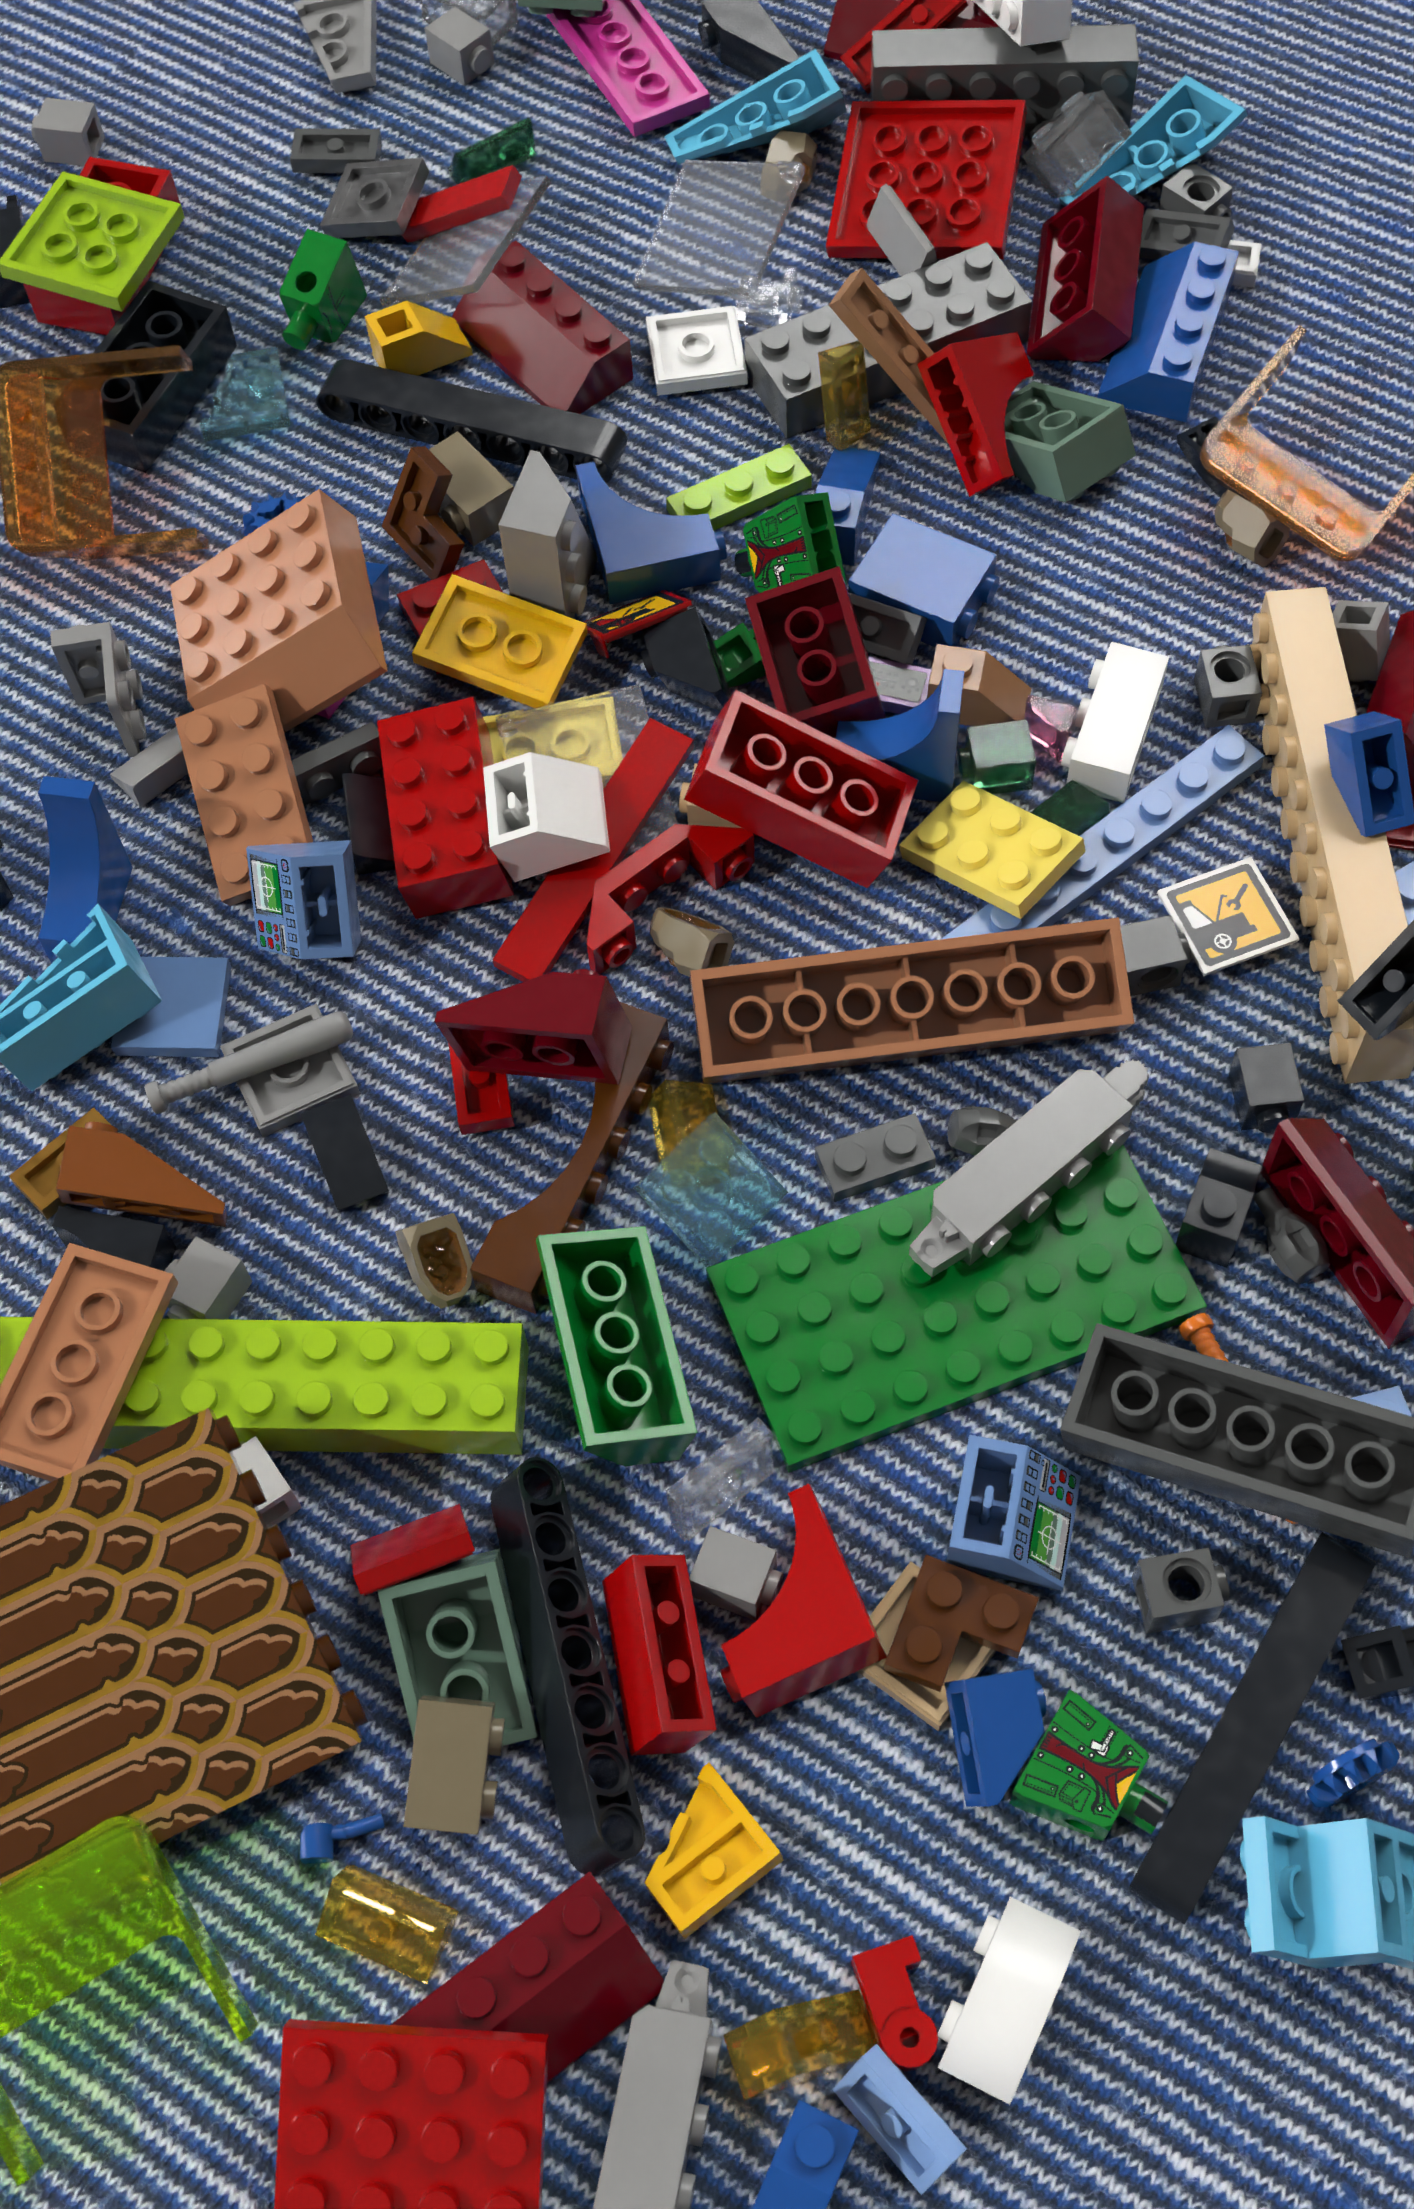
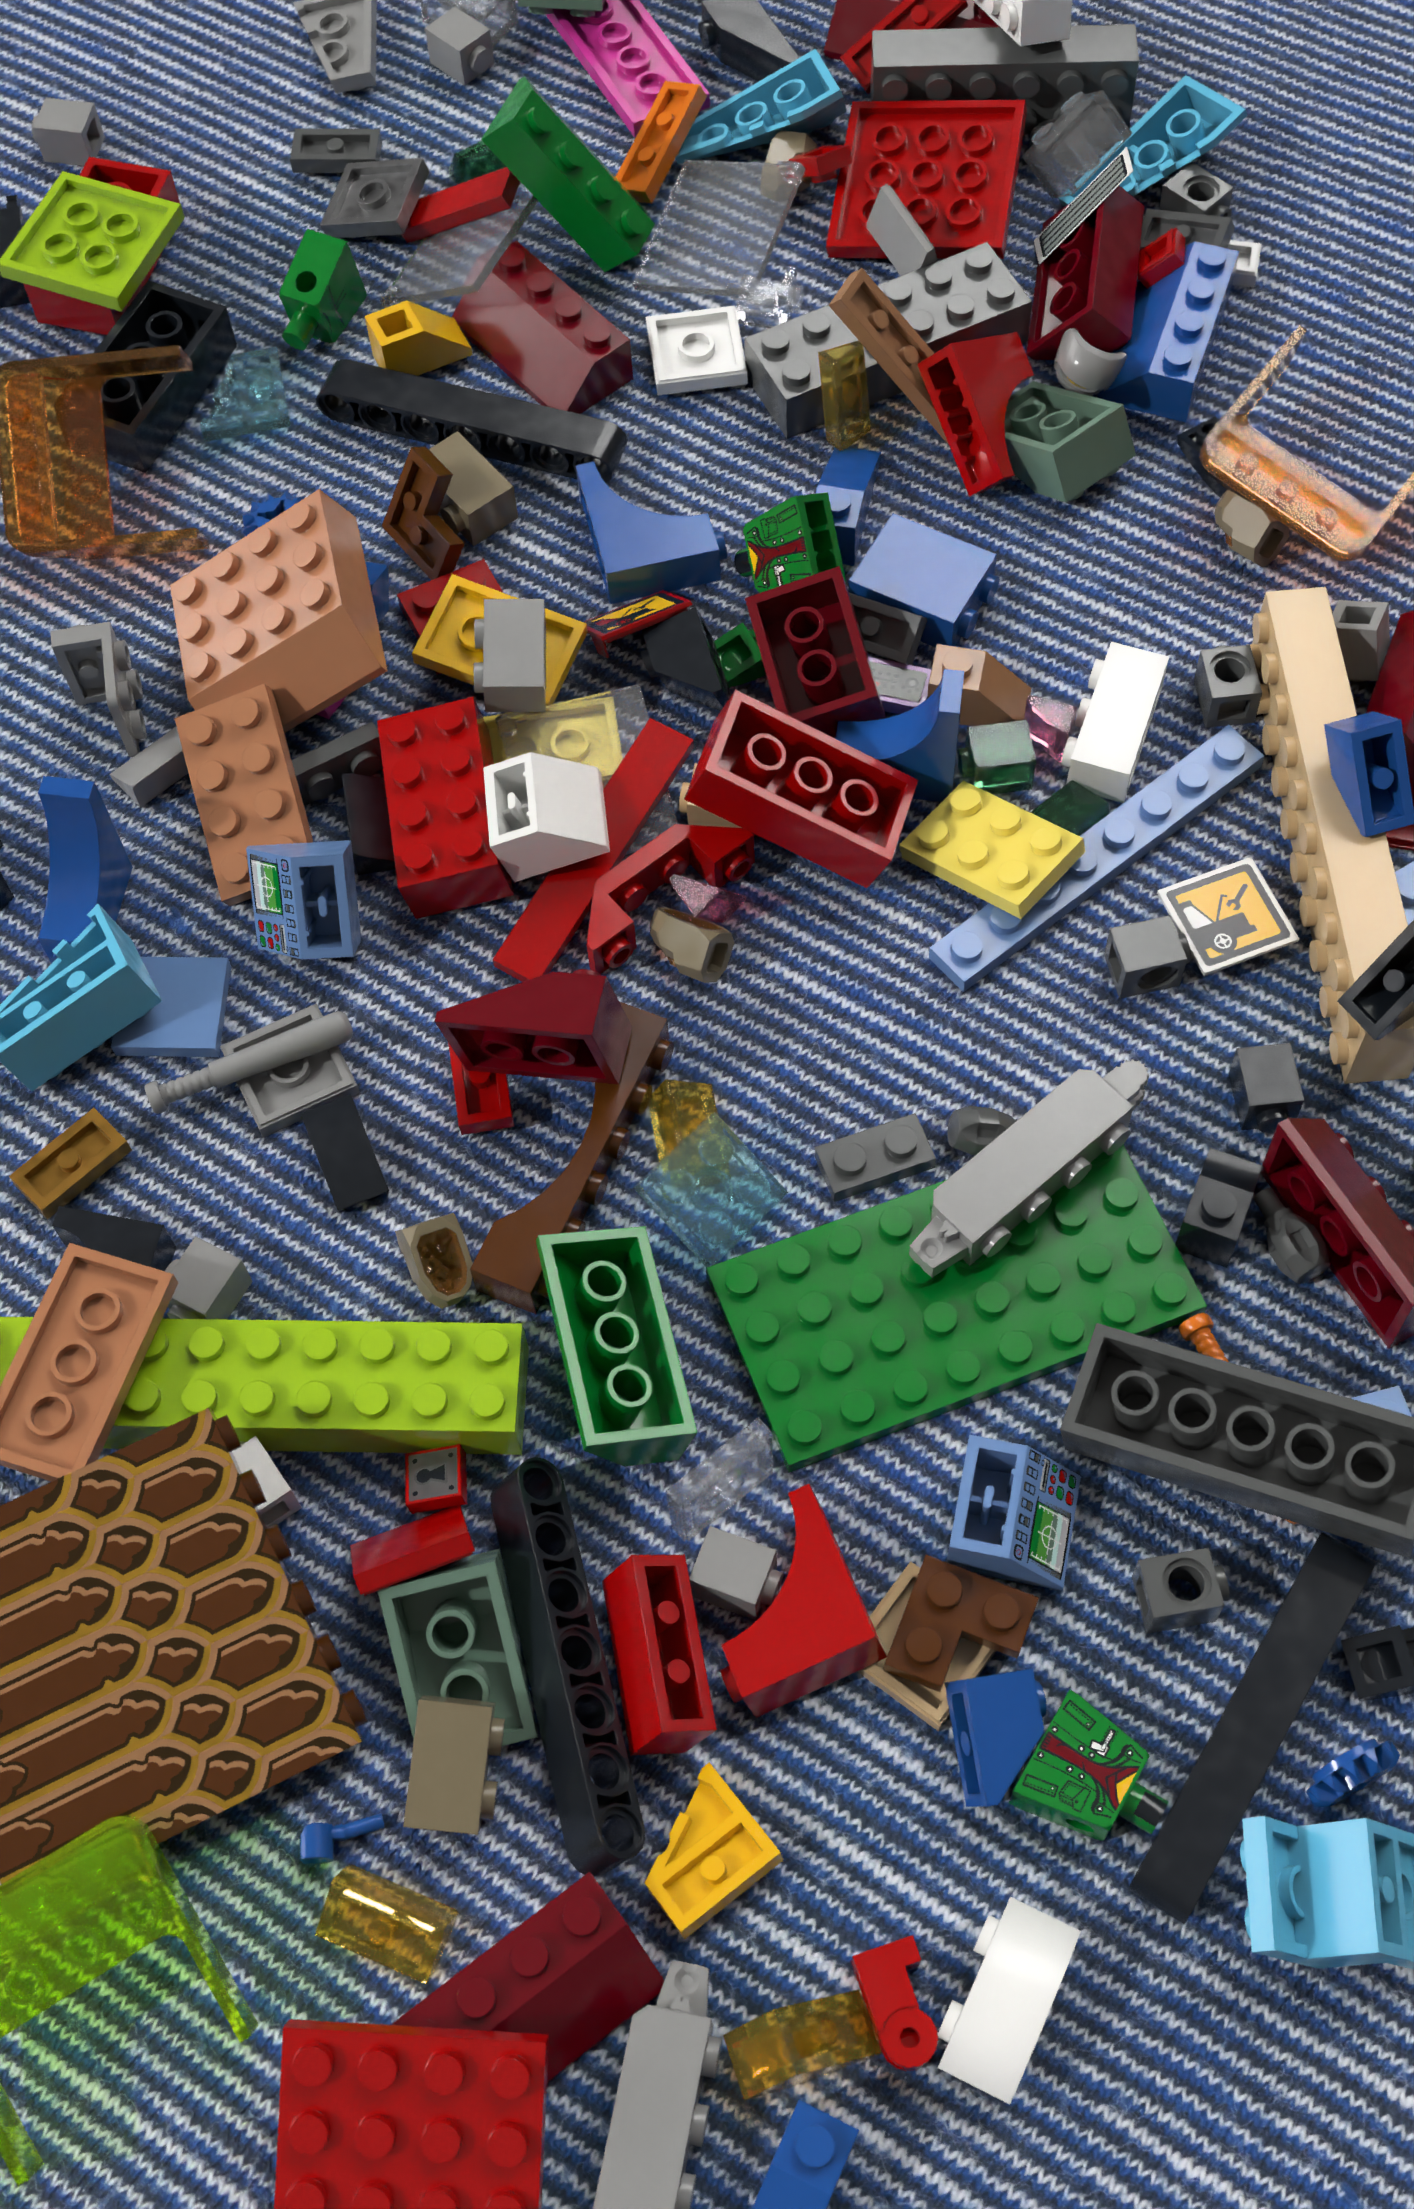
(121, 1175): dark orange slope -> none
(435, 1478): none -> tile
(512, 655): none -> light grey brick
(545, 542): light grey wedge -> none
(567, 178): none -> green slope
(660, 139): none -> orange plate
(707, 900): none -> clear pink slope
(744, 488): lime plate -> none
(824, 161): none -> red plate
(899, 2119): light blue plate -> none
(911, 1000): nougat brick -> none
(1083, 205): none -> sticker
(1084, 367): none -> light grey piece
(1161, 257): none -> red tile

